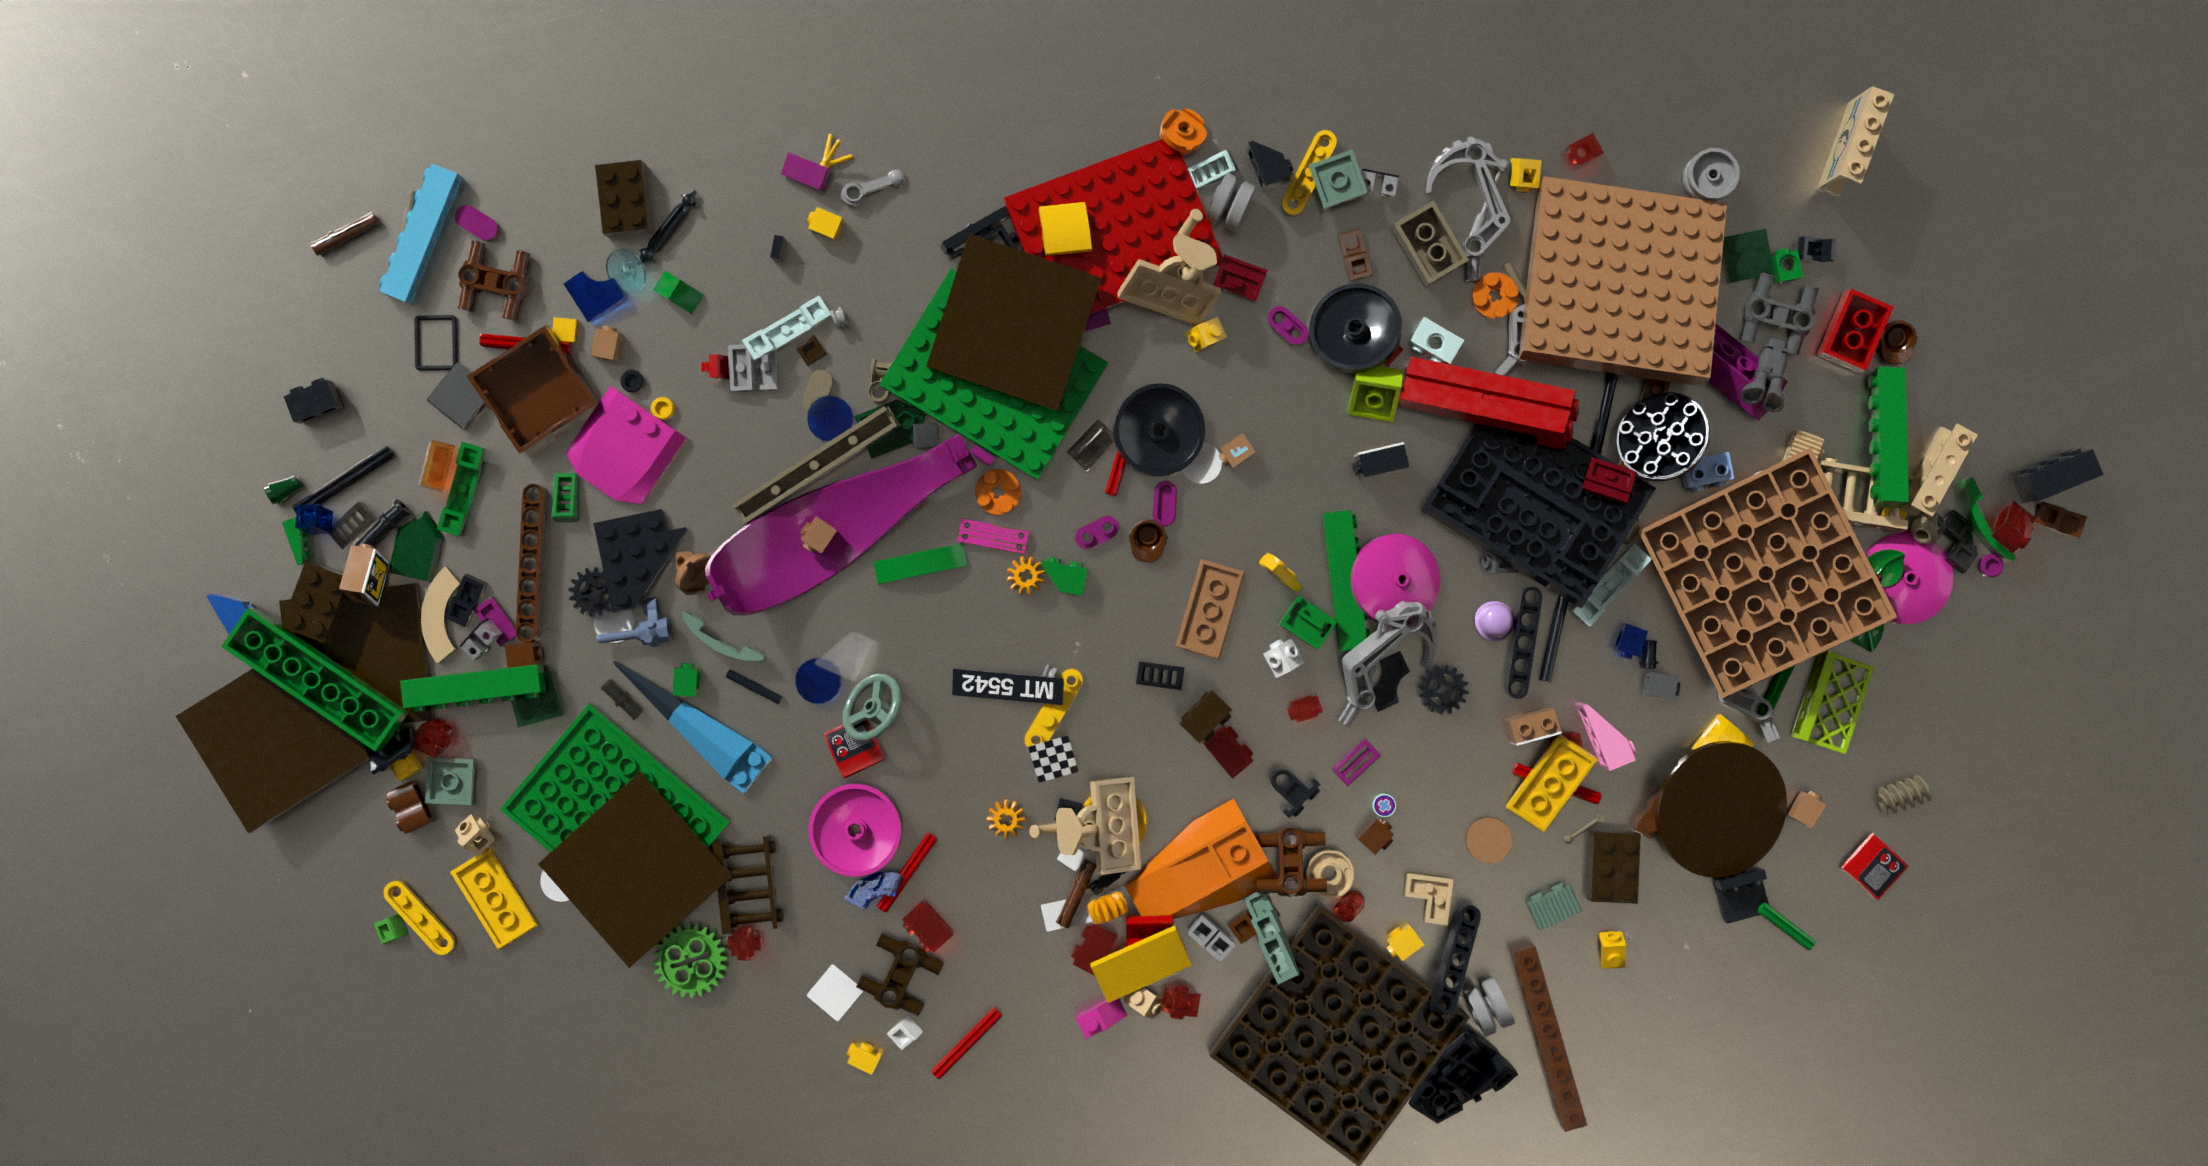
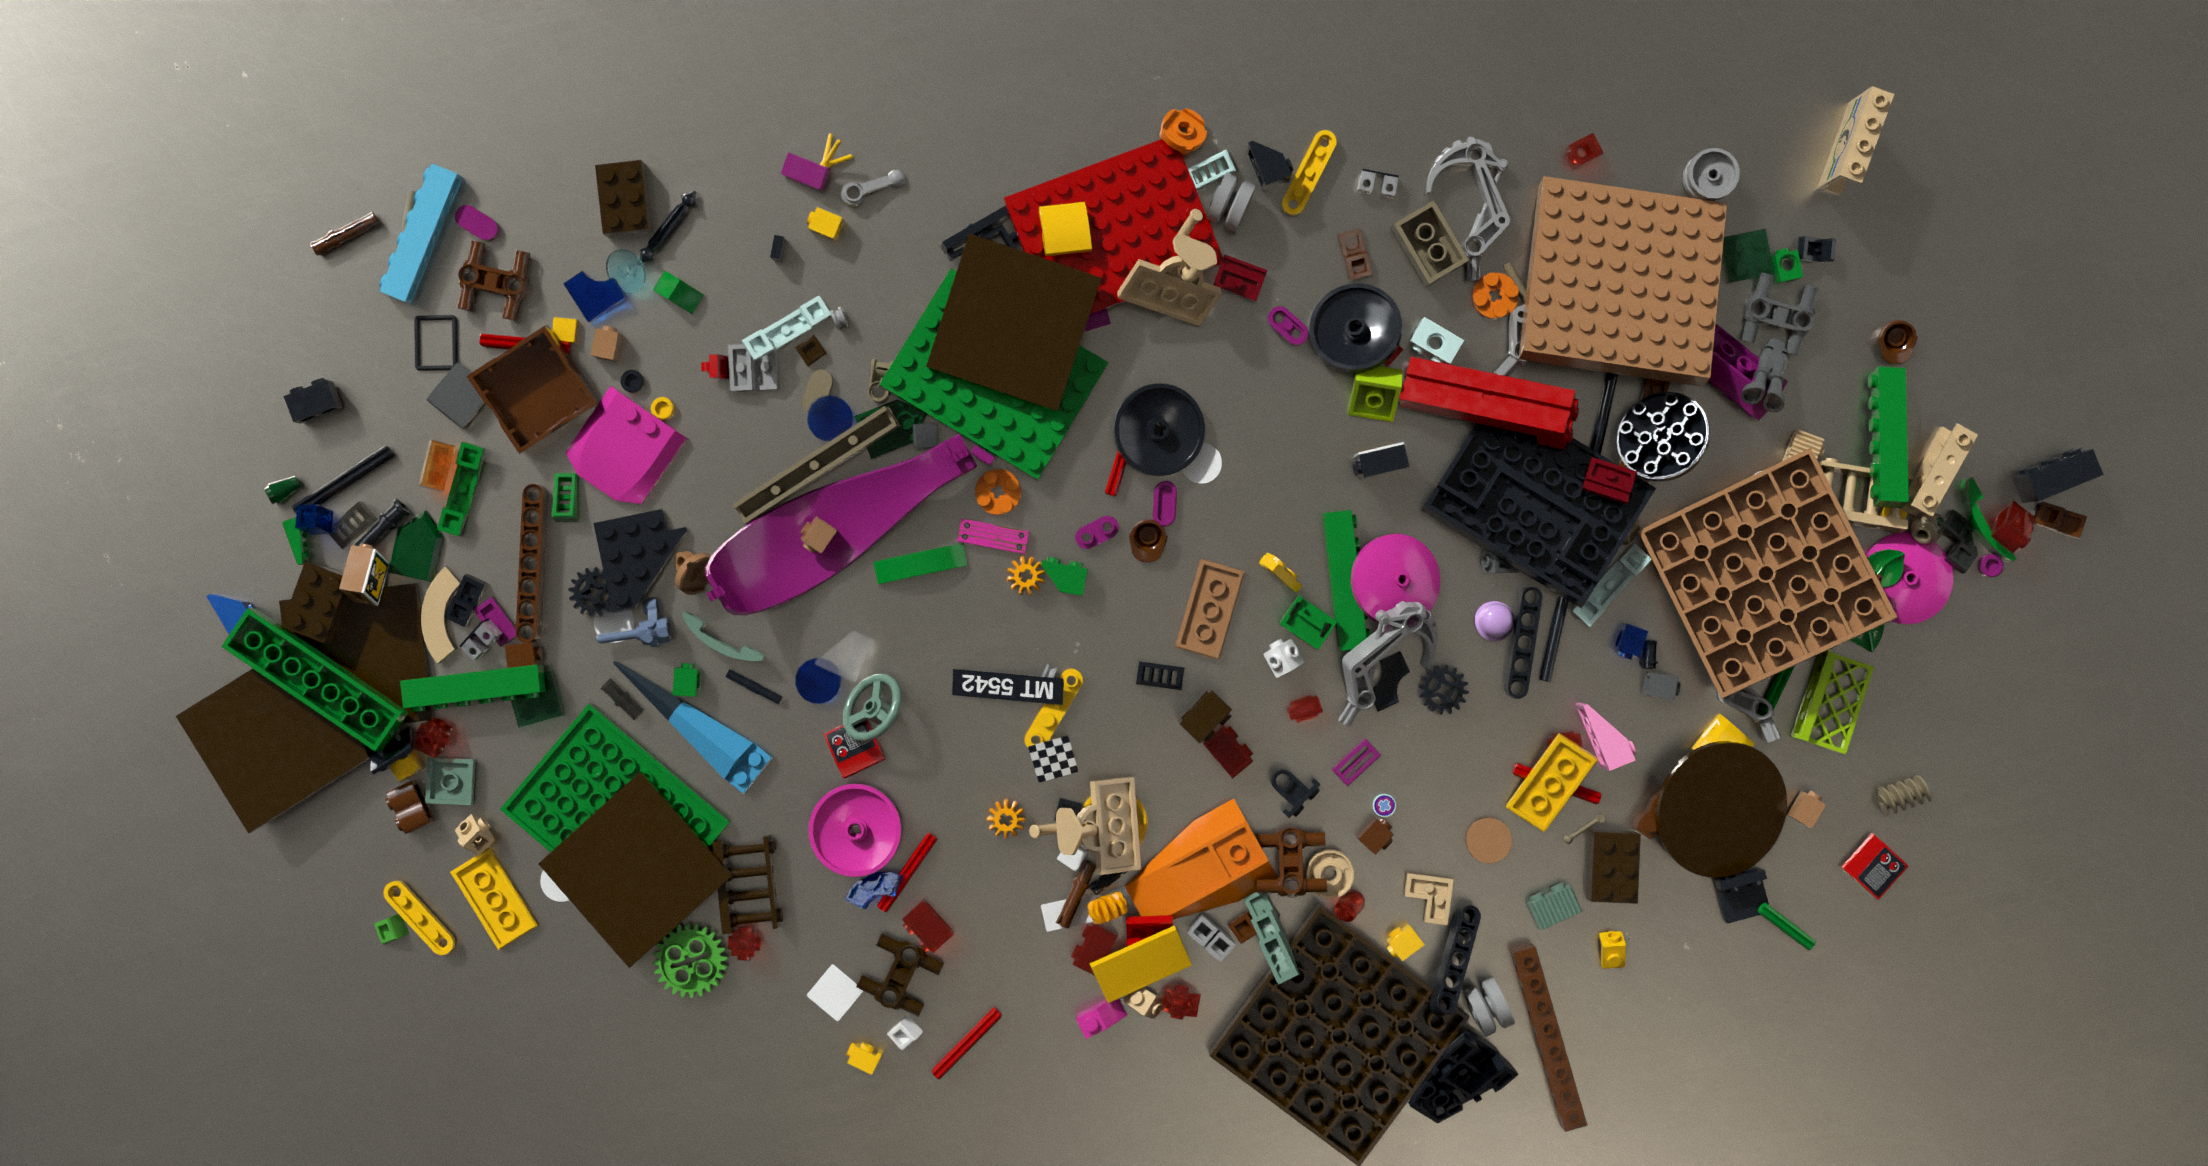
(1091, 445): clear smoke slope -> none
(1206, 334): yellow bracket -> none
(1236, 451): medium nougat brick -> none
(1338, 179): sand green plate -> none
(1530, 169): yellow brick -> none
(1532, 726): medium nougat piece -> none
(1707, 472): light blue brick -> none
(1855, 330): red brick -> none

